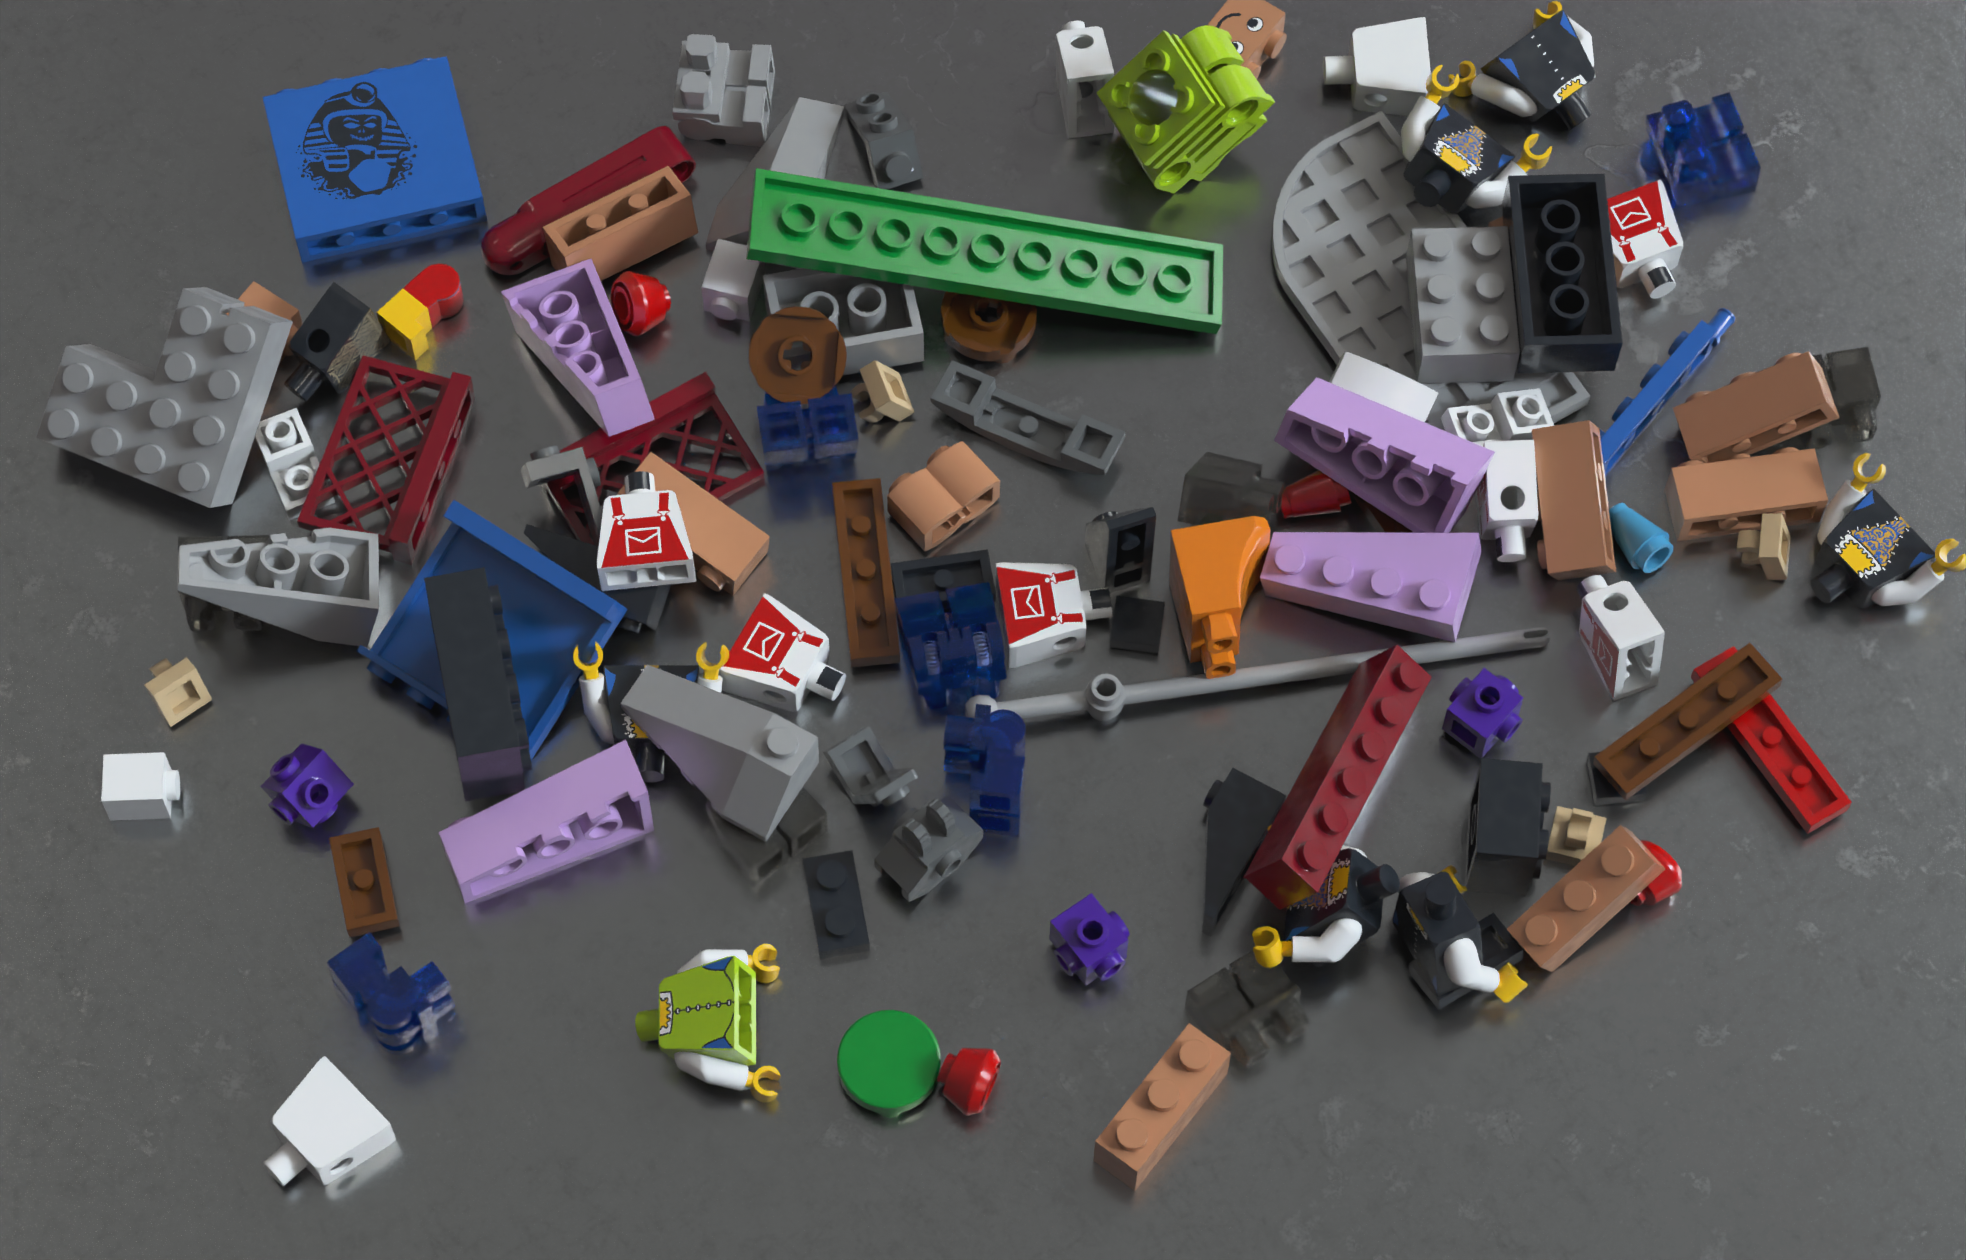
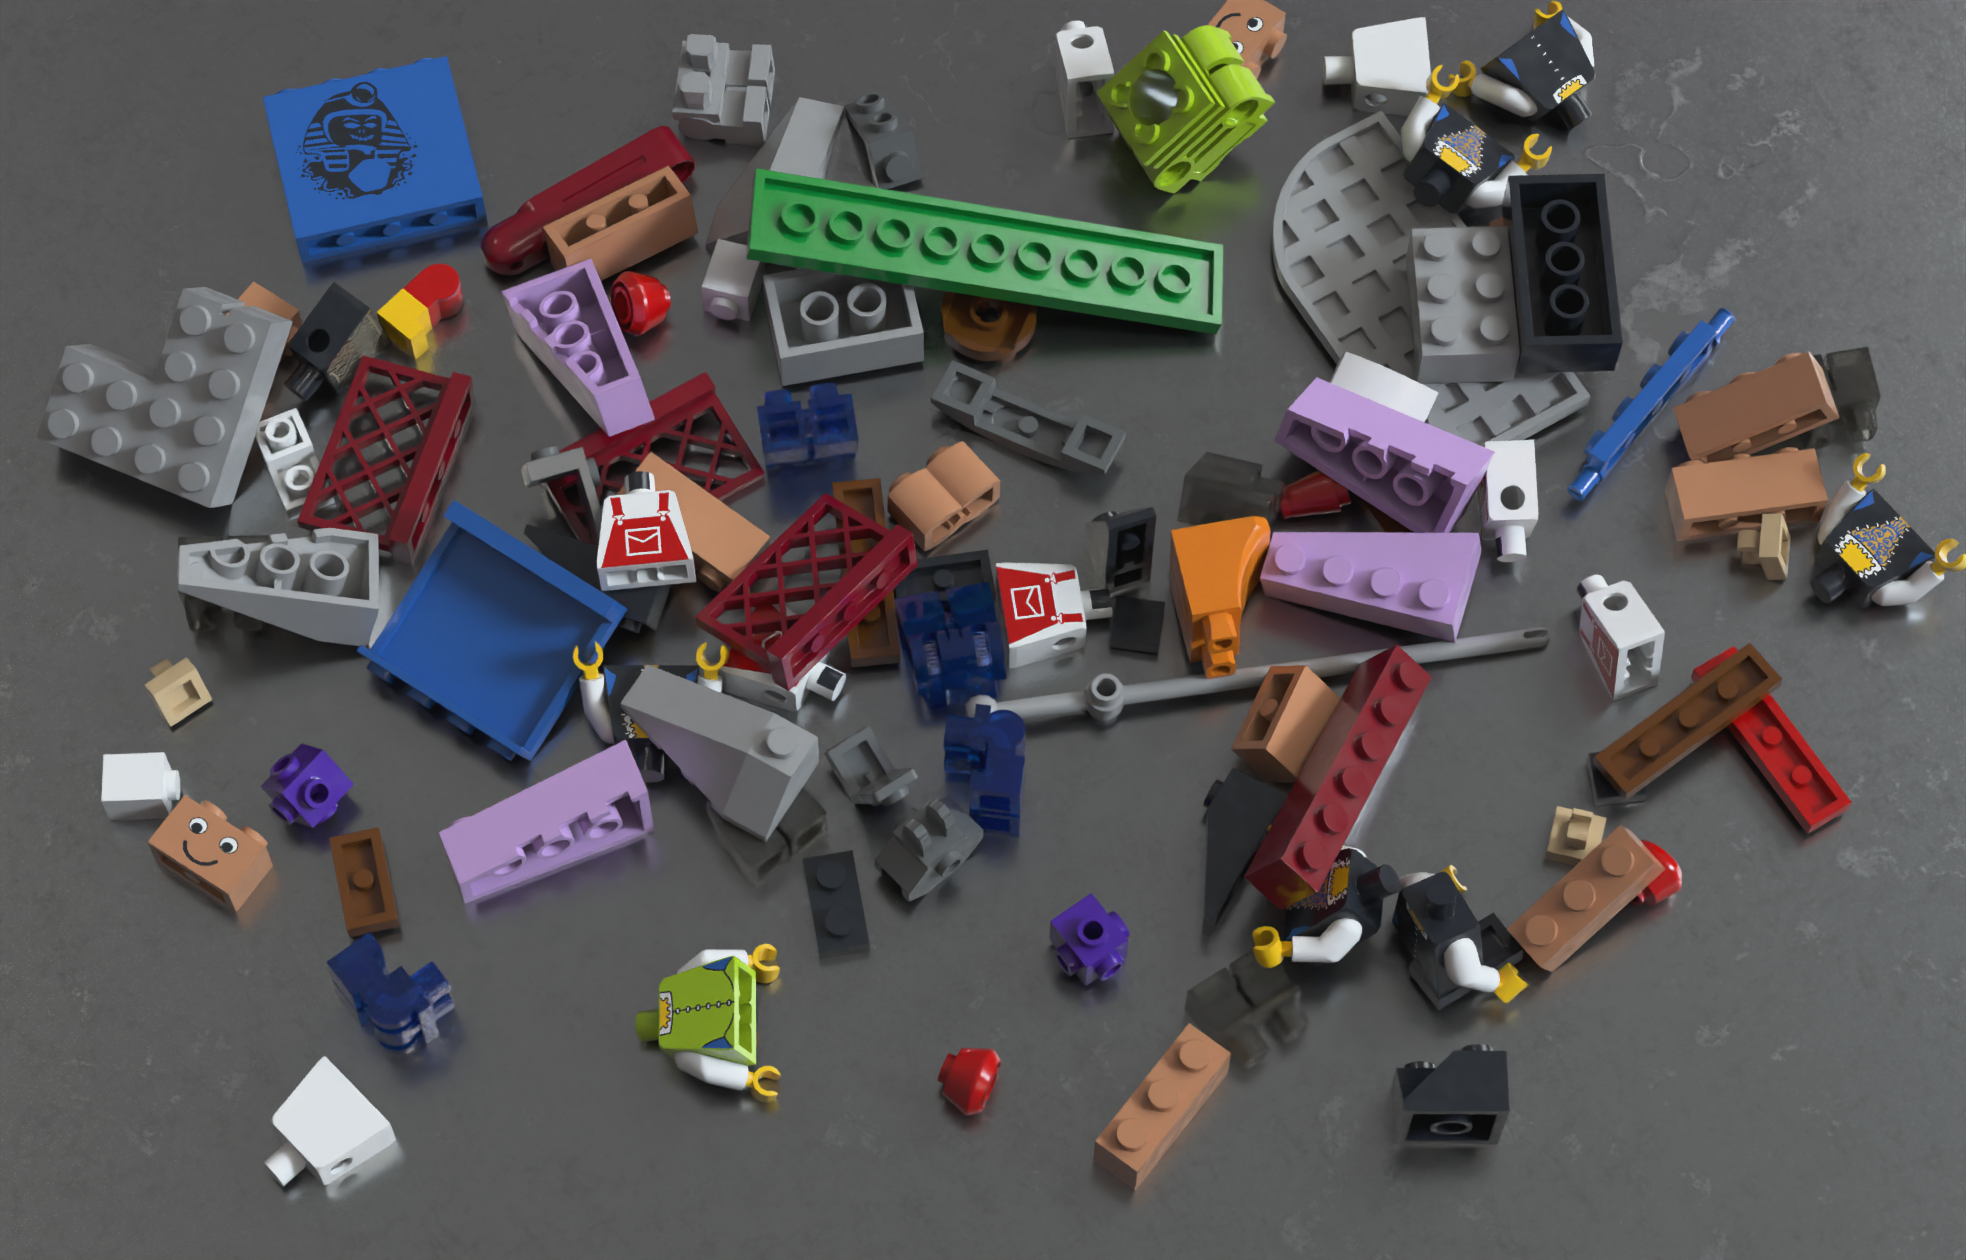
(211, 852): none -> nougat brick
(479, 683): black brick -> none
(817, 335): reddish brown plate -> none
(837, 605): none -> dark red fence
(886, 393): tan tile -> none
(888, 1062): green tile -> none
(1285, 723): none -> nougat brick
(1454, 1103): none -> black slope
(1483, 712): dark purple brick -> none
(1504, 419): white slope -> none
(1507, 827): black brick -> none
(1572, 501): nougat brick -> none
(1639, 539): dark azure cone -> none
(1645, 238): torso -> none
(1703, 150): clear blue hips -> none

